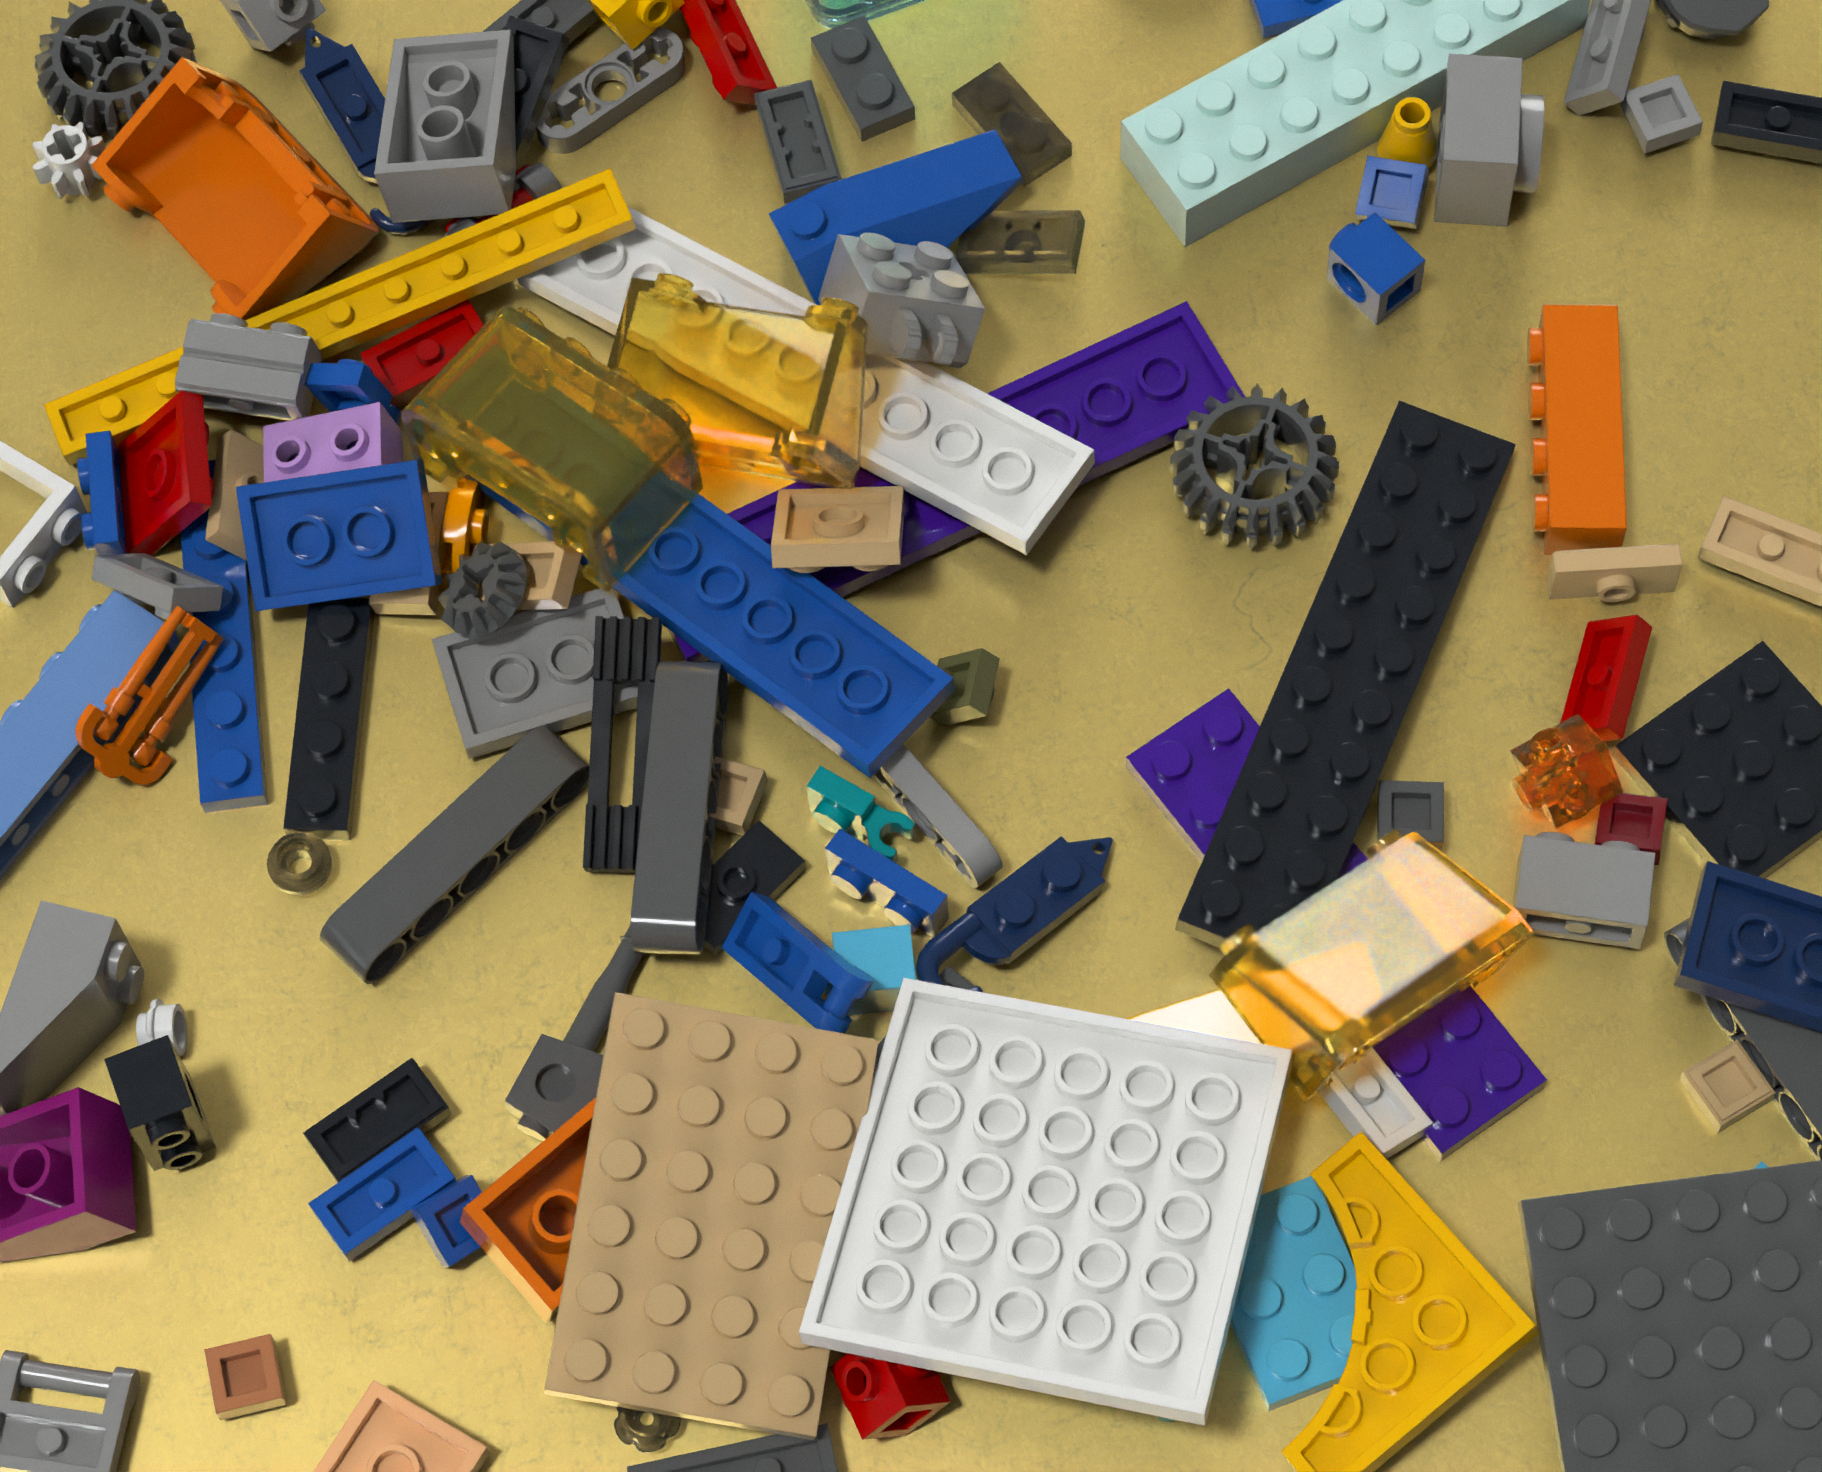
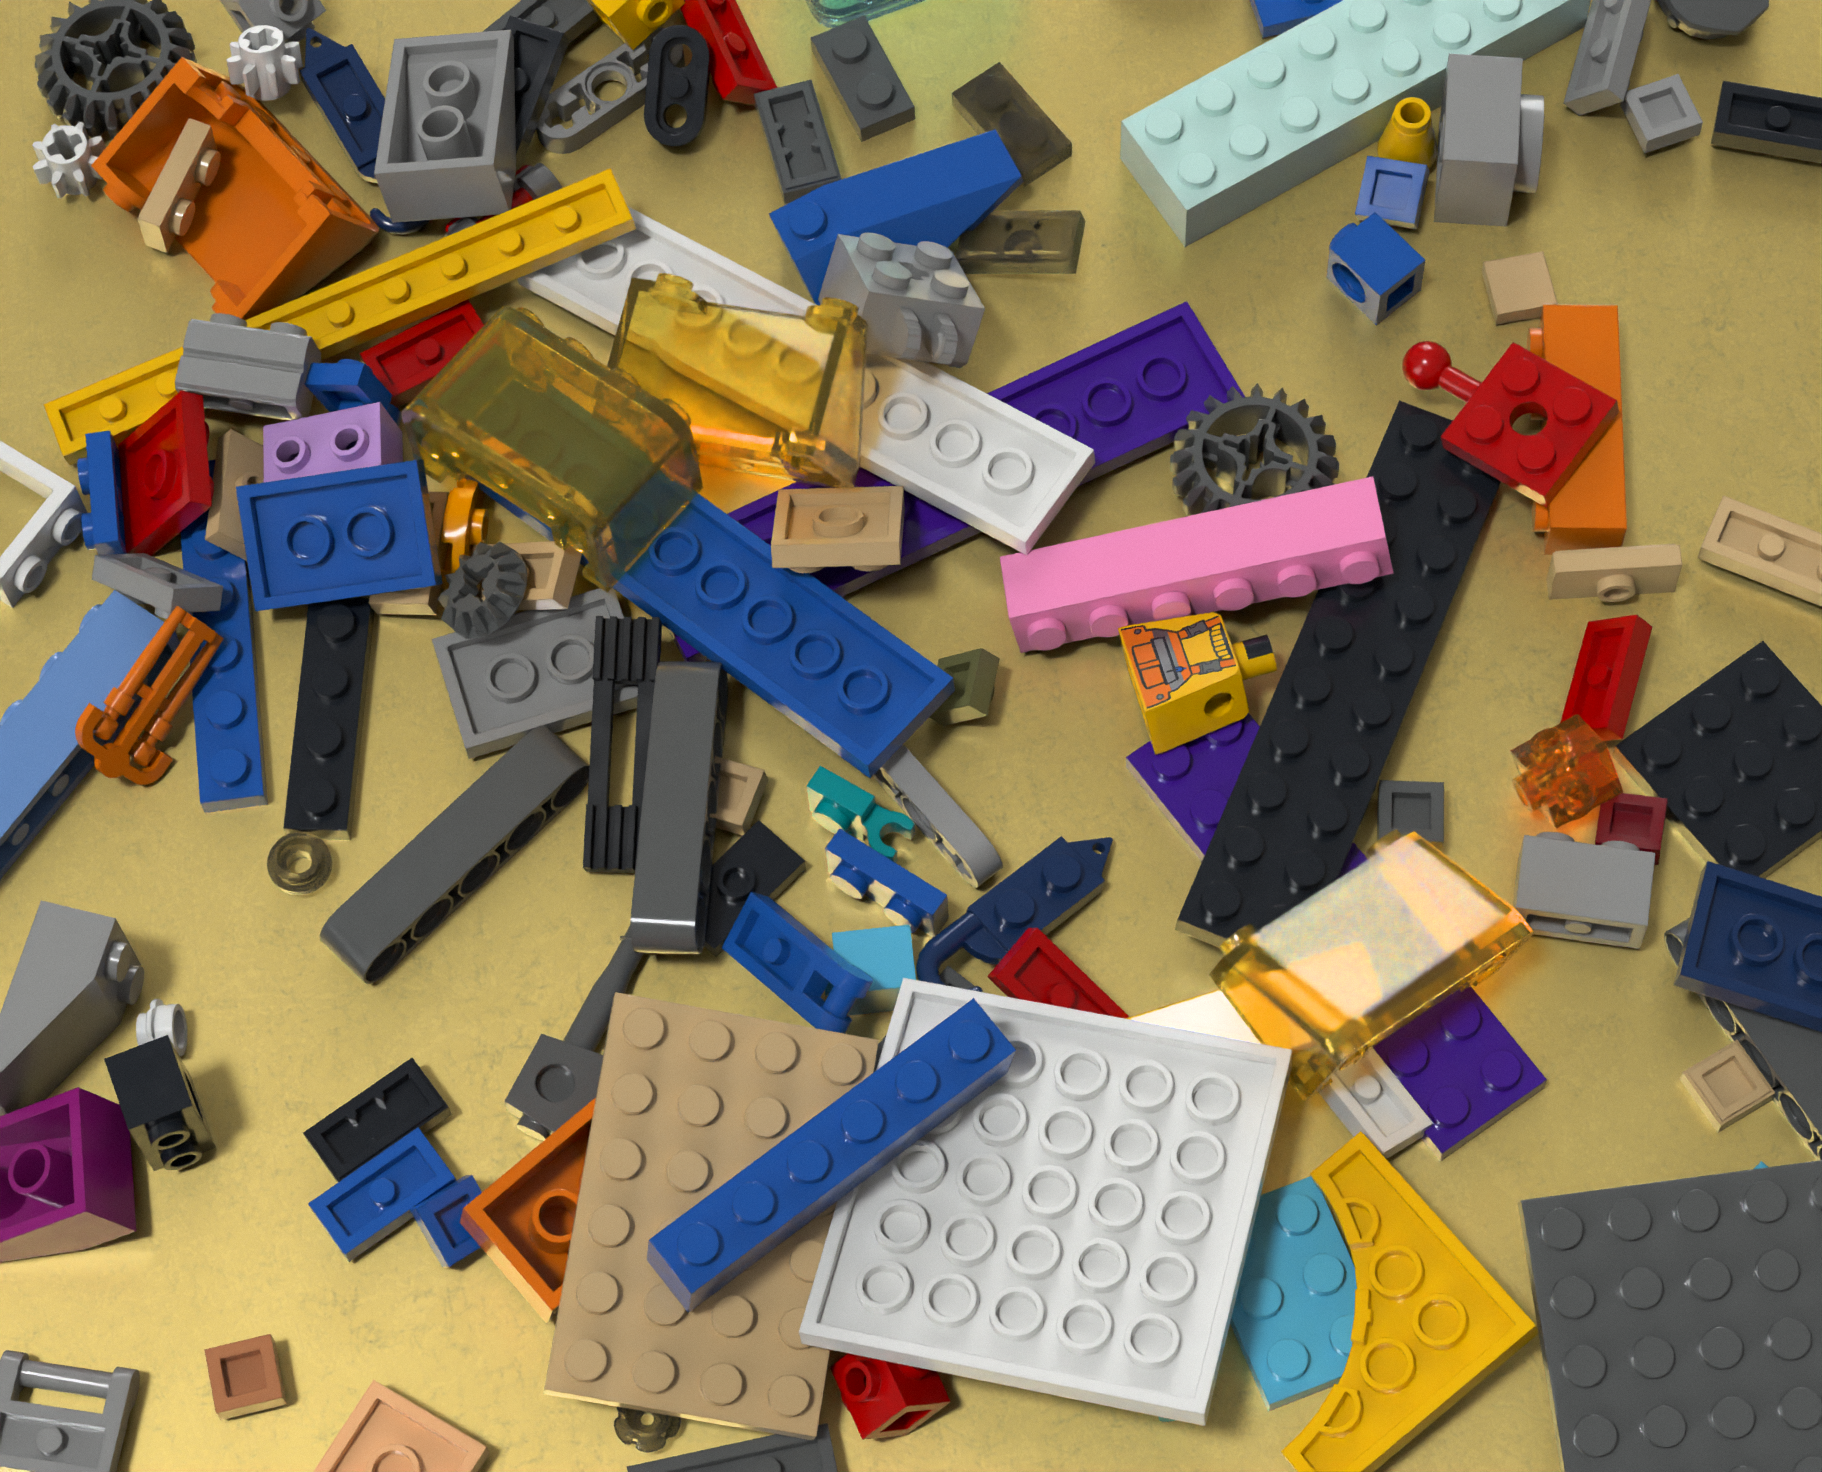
(171, 201): none -> tan plate
(264, 62): none -> white gear
(676, 85): none -> black plate
(830, 1155): none -> blue brick
(1044, 974): none -> red plate
(1191, 675): none -> yellow torso
(1196, 565): none -> bright pink brick
(1515, 387): none -> red plate
(1518, 287): none -> tan tile

